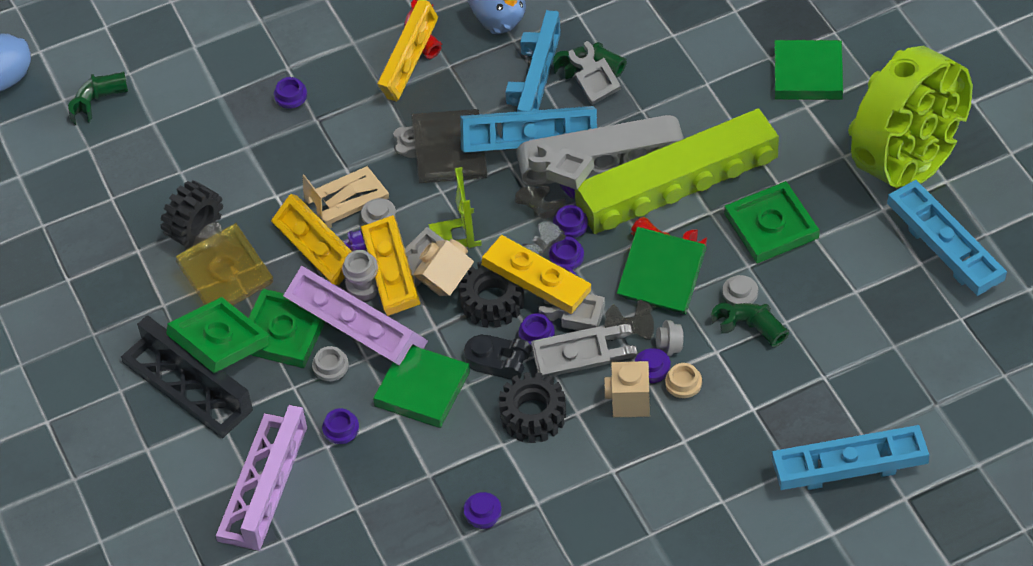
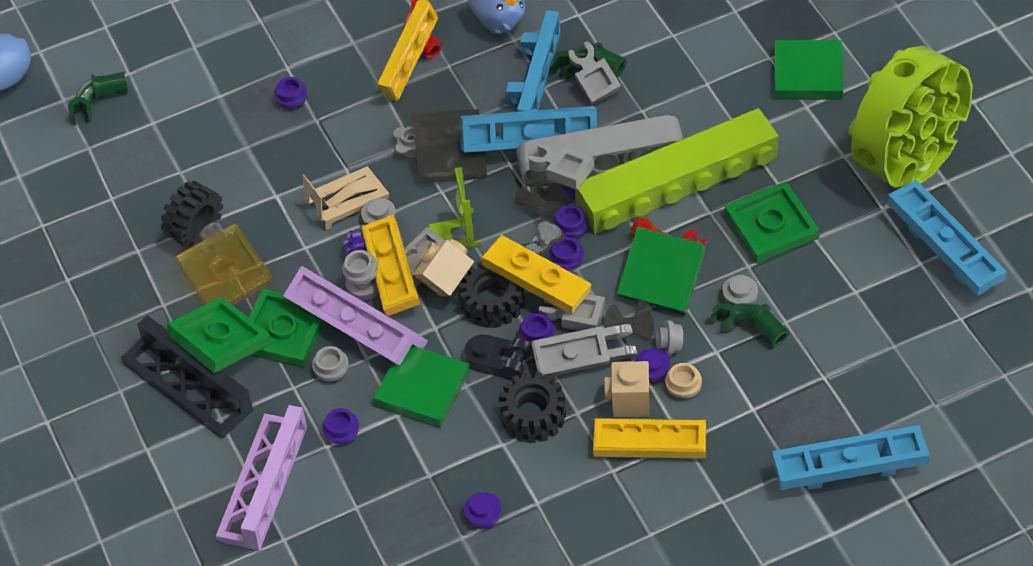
(312, 238): yellow tile -> none
(650, 438): none -> yellow plate

